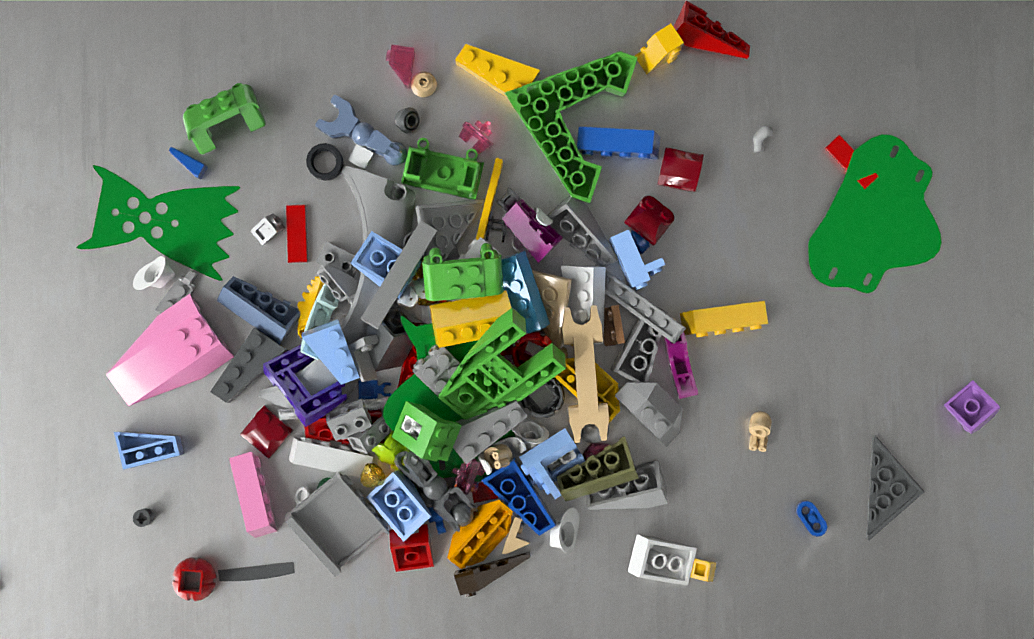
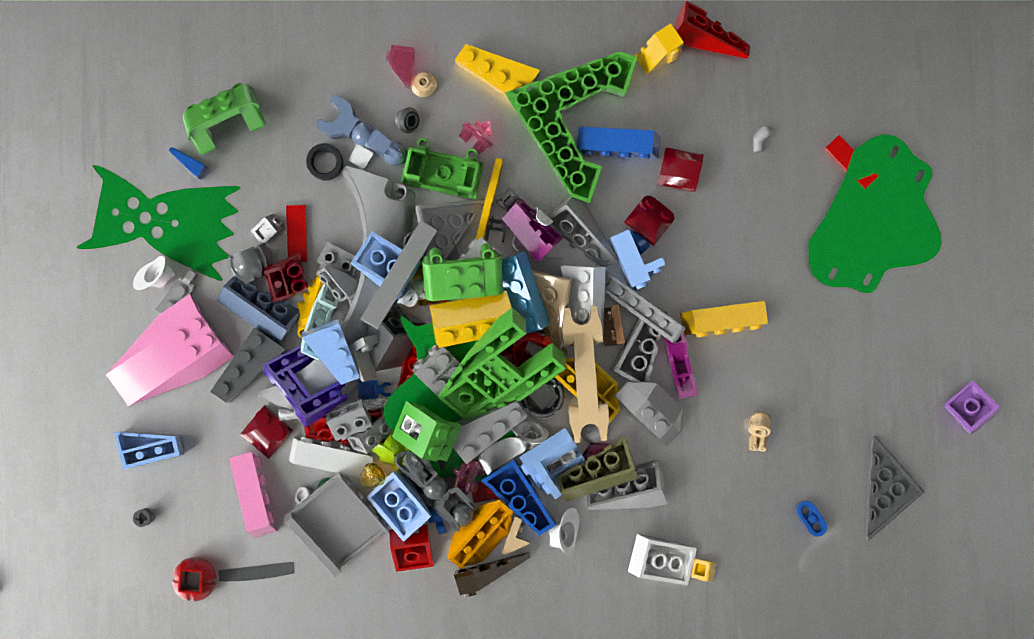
(249, 264): none -> dark grey piece
(286, 278): none -> dark red slope
(498, 456): tan piece -> none

